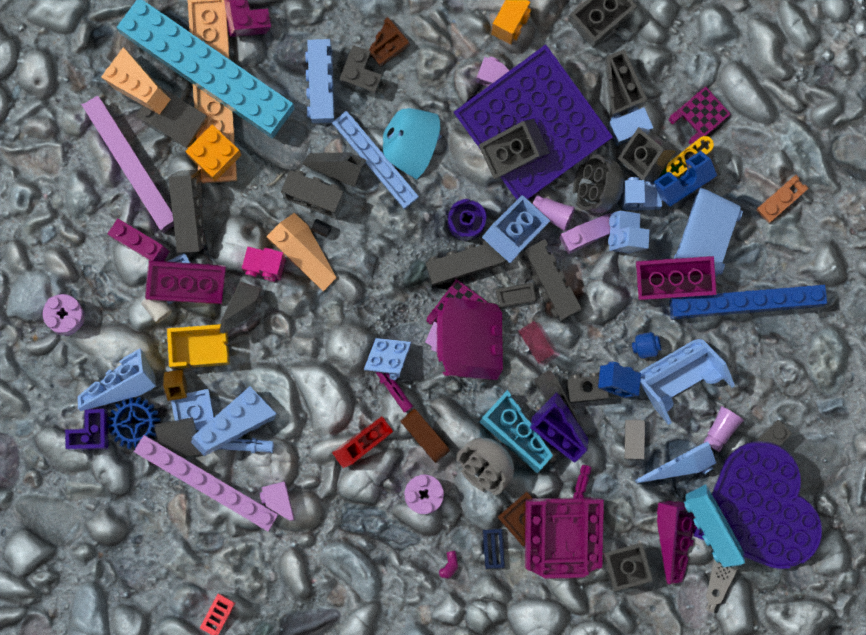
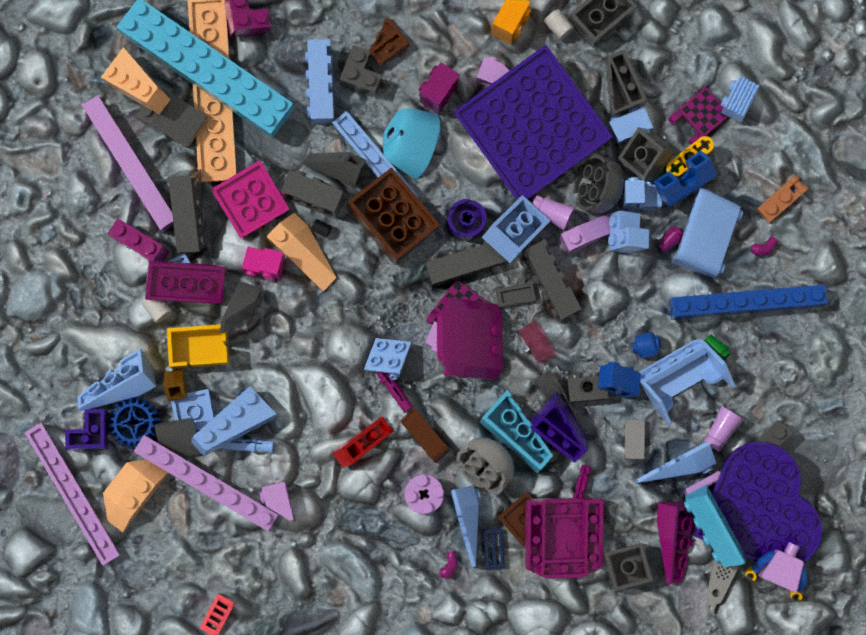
(55, 307): lavender brick -> none
(72, 494): none -> lavender plate
(131, 491): none -> light nougat wedge
(213, 153): light orange brick -> none
(250, 199): none -> dark pink plate
(392, 216): none -> reddish brown slope
(439, 87): none -> magenta brick
(466, 507): none -> light blue wedge
(514, 148): dark grey slope -> none
(558, 24): none -> white piece
(671, 239): none -> magenta cone
(676, 277): magenta slope -> none
(709, 481): none -> lavender tile
(720, 348): none -> green cone
(740, 98): none -> light blue brick
(764, 249): none -> magenta arm
(782, 569): none -> lavender torso

